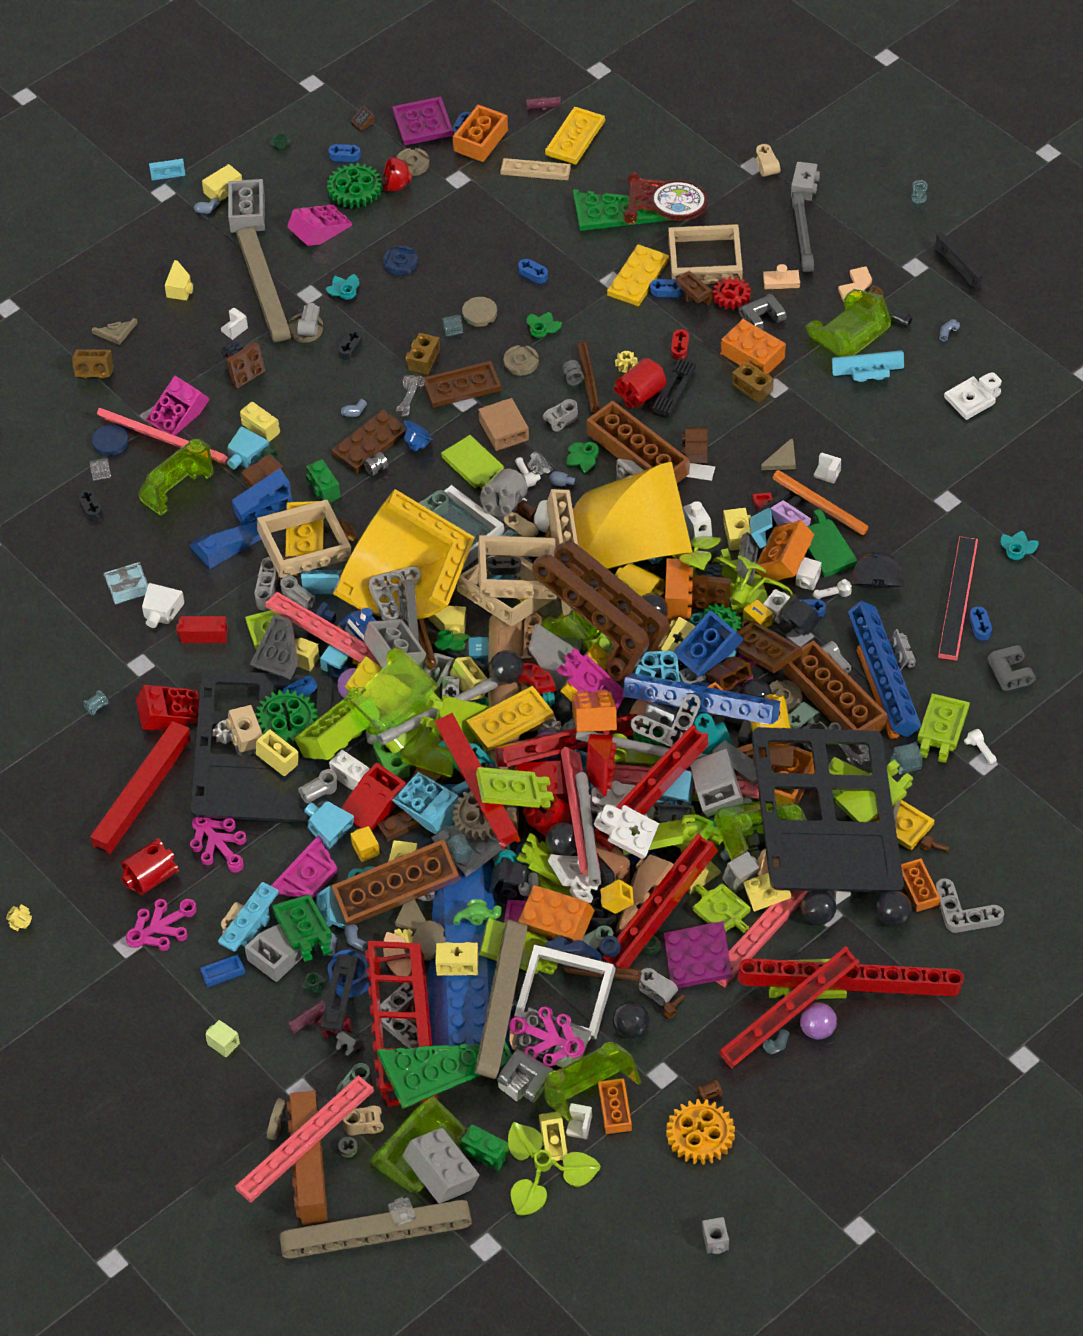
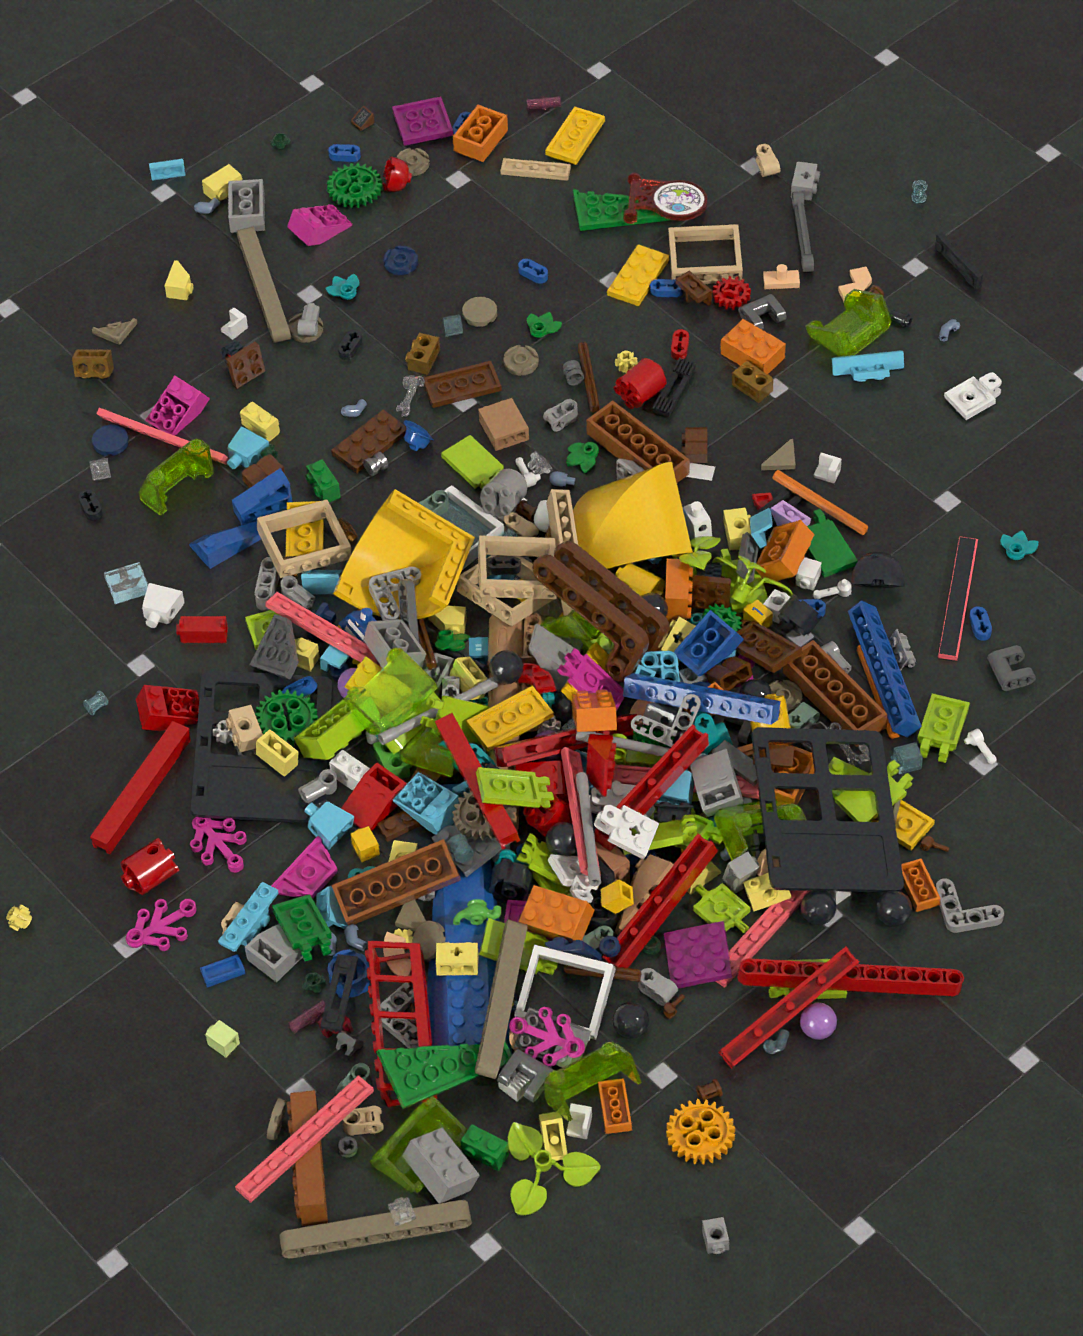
(532, 880): dark grey arm -> none

